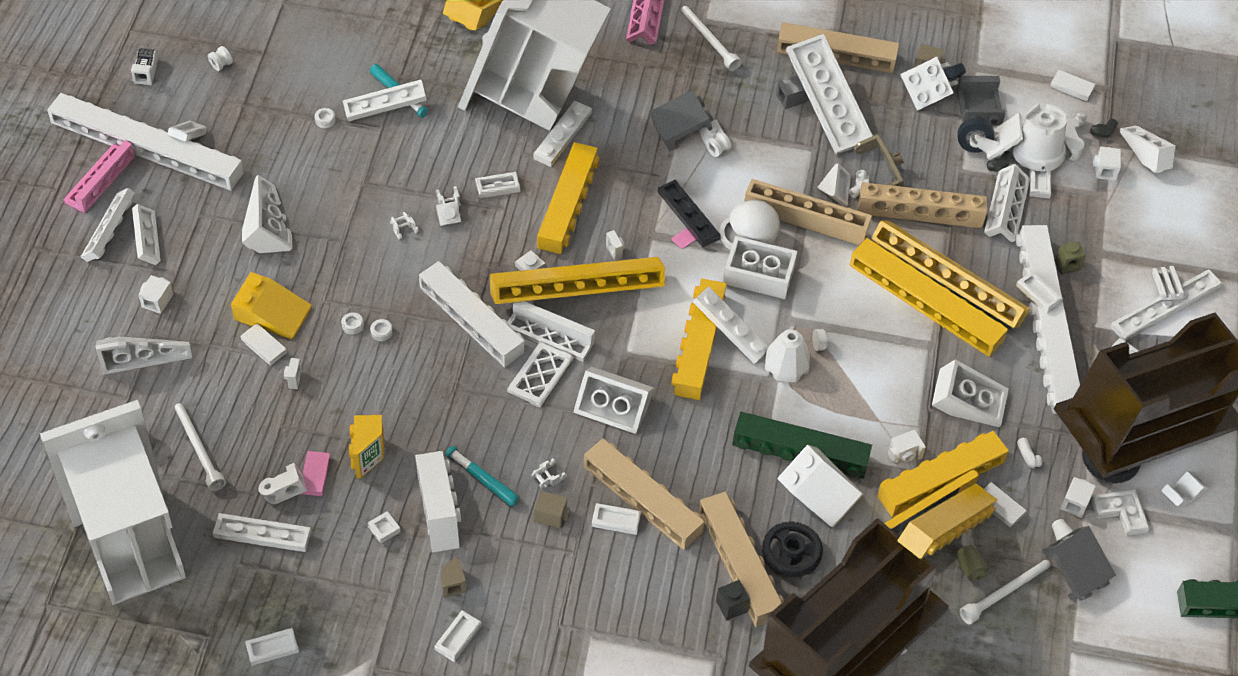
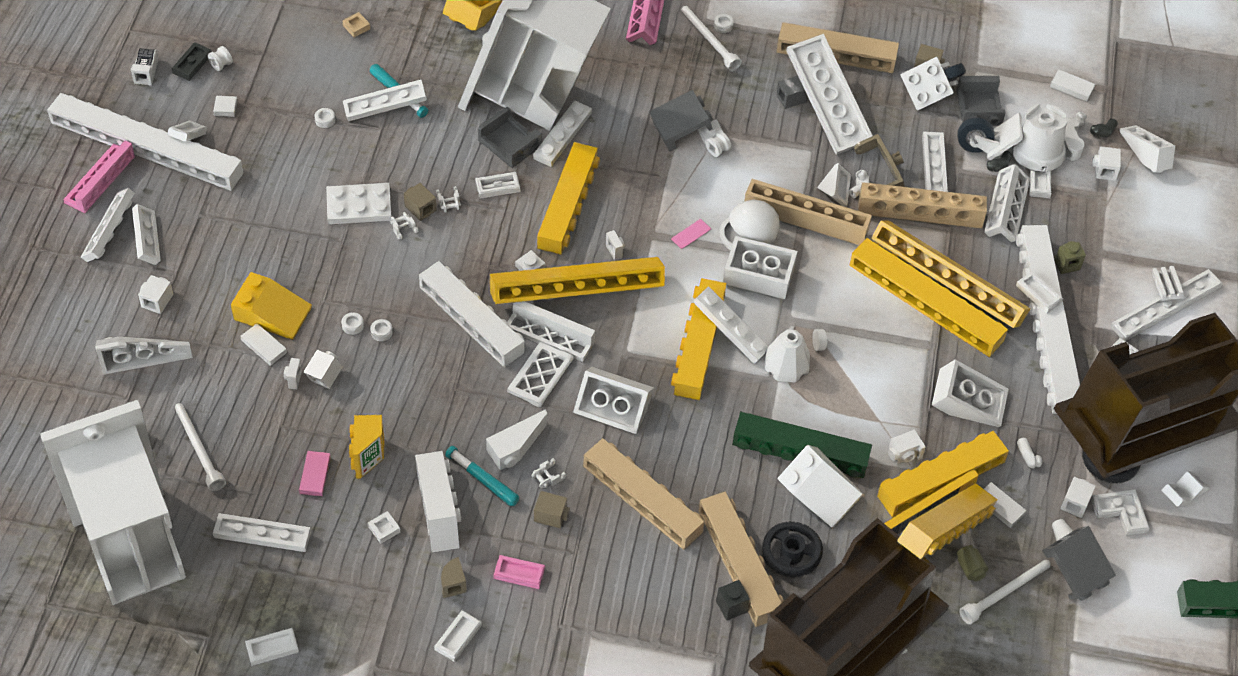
(191, 61): none -> pearl dark grey plate
(225, 106): none -> white tile
(264, 223): white wedge -> none
(283, 486): white leg -> none
(323, 368): none -> white brick
(356, 24): none -> tan plate
(358, 203): none -> white plate
(420, 201): none -> dark tan brick
(448, 213): white plate -> none
(508, 138): none -> dark grey panel
(512, 443): none -> white slope
(519, 572): none -> bright pink tile
(616, 518): white tile -> none
(689, 213): black tile -> none
(723, 23): none -> white tile
(934, 161): none -> white plate

